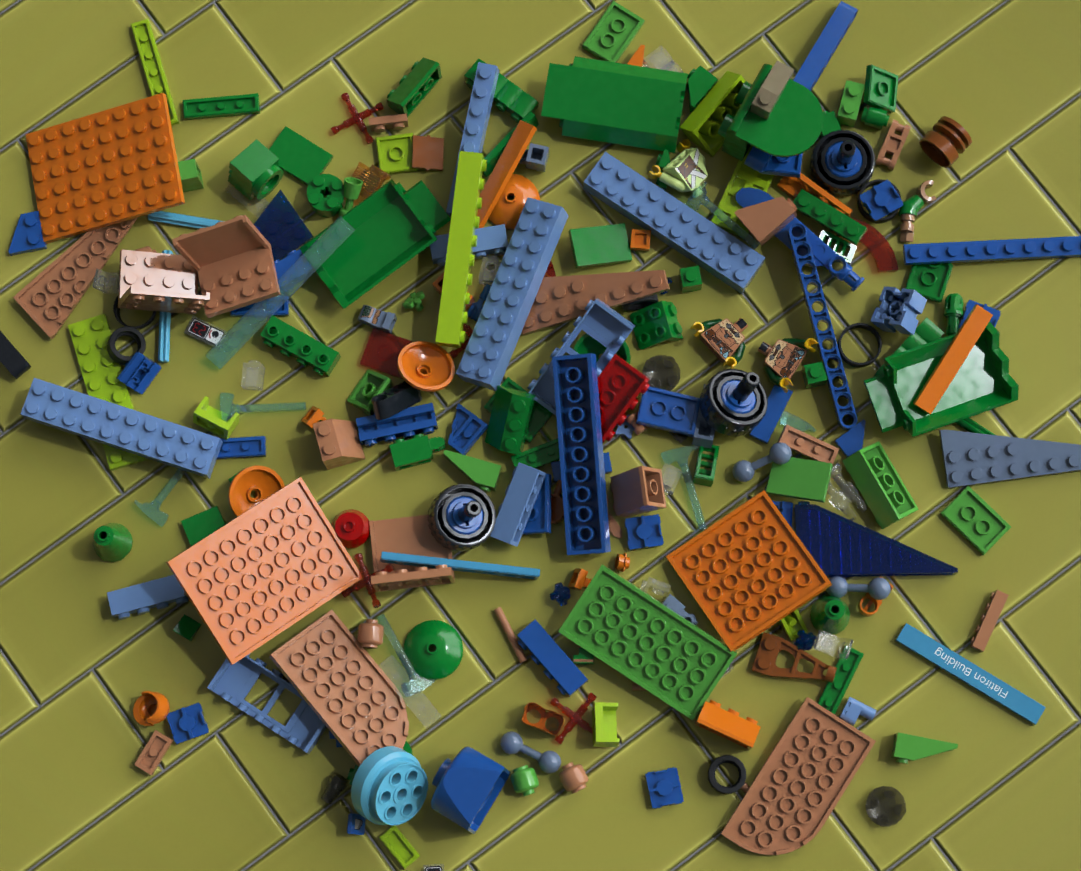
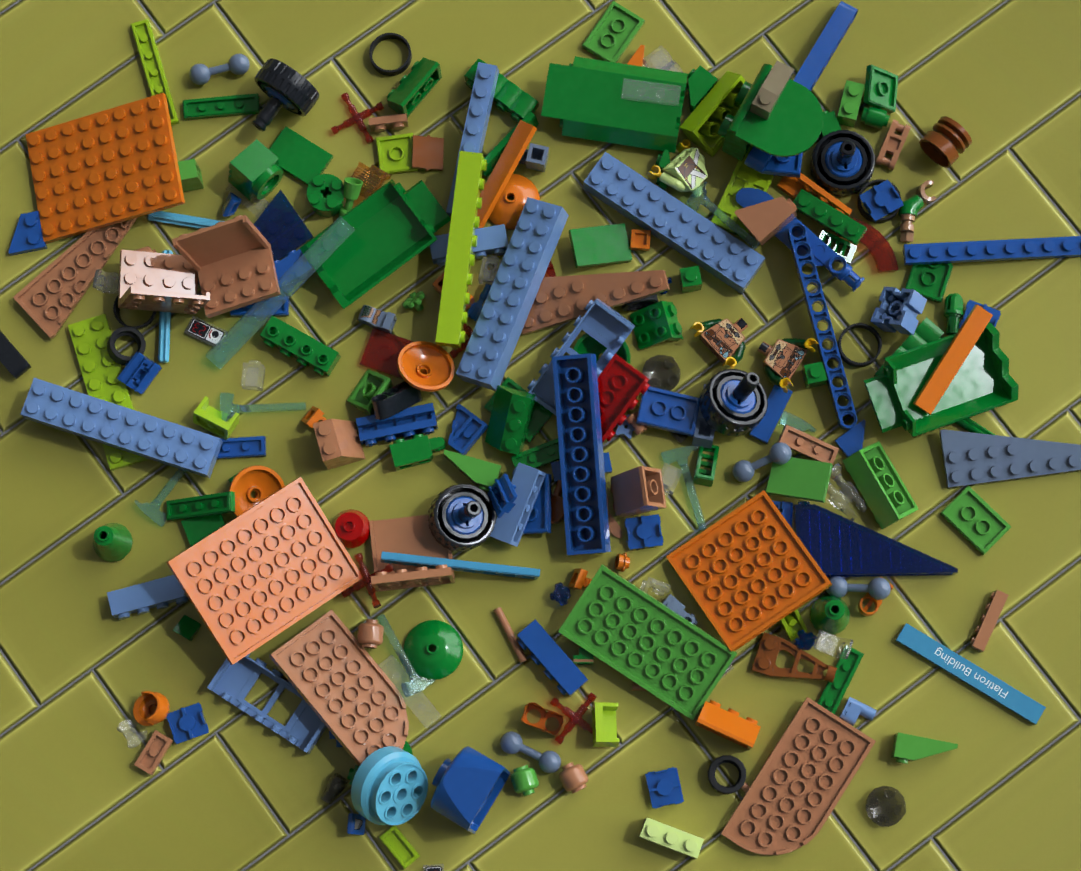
(133, 738): none -> clear piece
(201, 74): none -> sand blue piece
(201, 506): none -> green tile
(231, 205): none -> blue slope
(285, 90): none -> black wheel
(390, 36): none -> black tyre
(502, 495): none -> blue piece
(651, 92): none -> clear tile
(671, 838): none -> yellowish green brick

